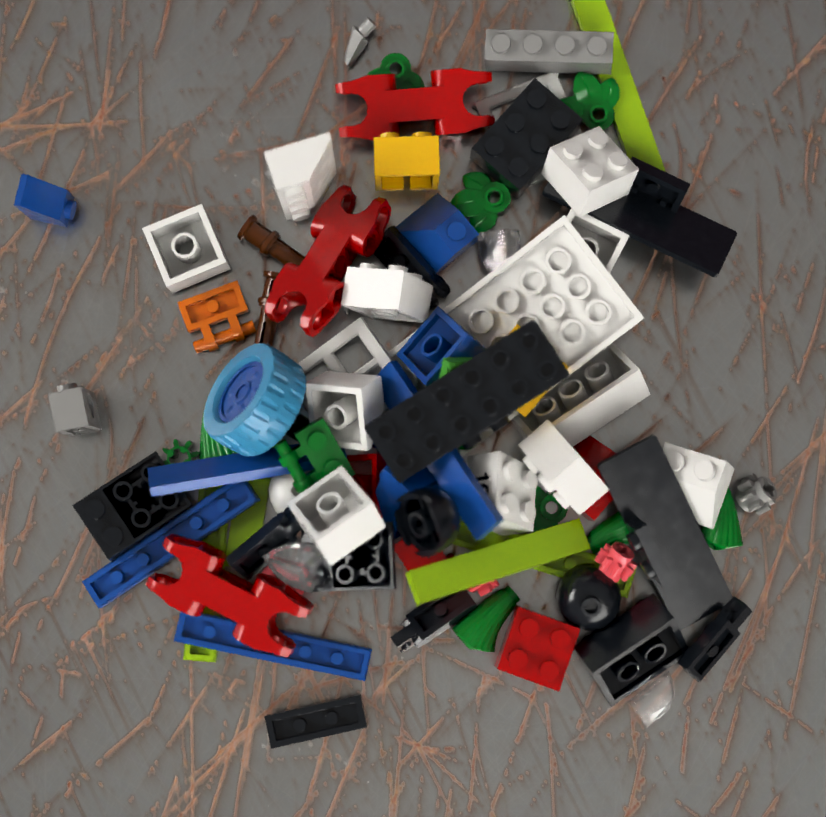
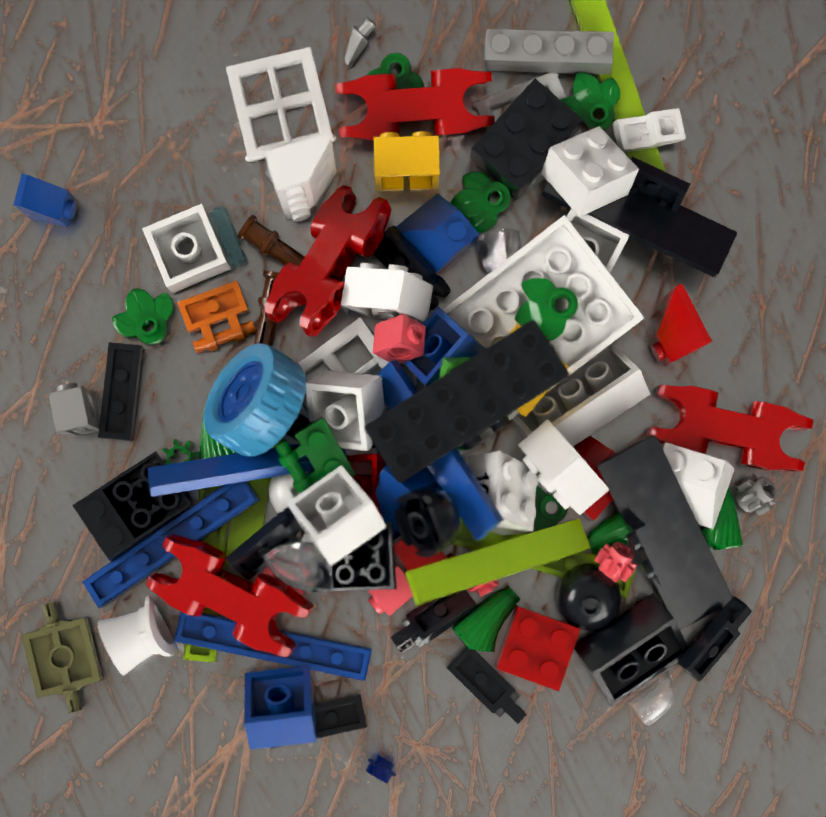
(62, 657): none -> olive plate
(120, 391): none -> black plate
(136, 637): none -> white hat
(143, 312): none -> green plate
(228, 236): none -> clear light blue axle
(279, 104): none -> white window
(279, 707): none -> blue slope
(381, 769): none -> clear blue plate
(391, 599): none -> coral brick
(399, 339): none -> coral brick
(486, 684): none -> black hinge
(542, 307): none -> green plate
(649, 131): none -> white slope
(677, 328): none -> red slope
(754, 433): none -> red piece

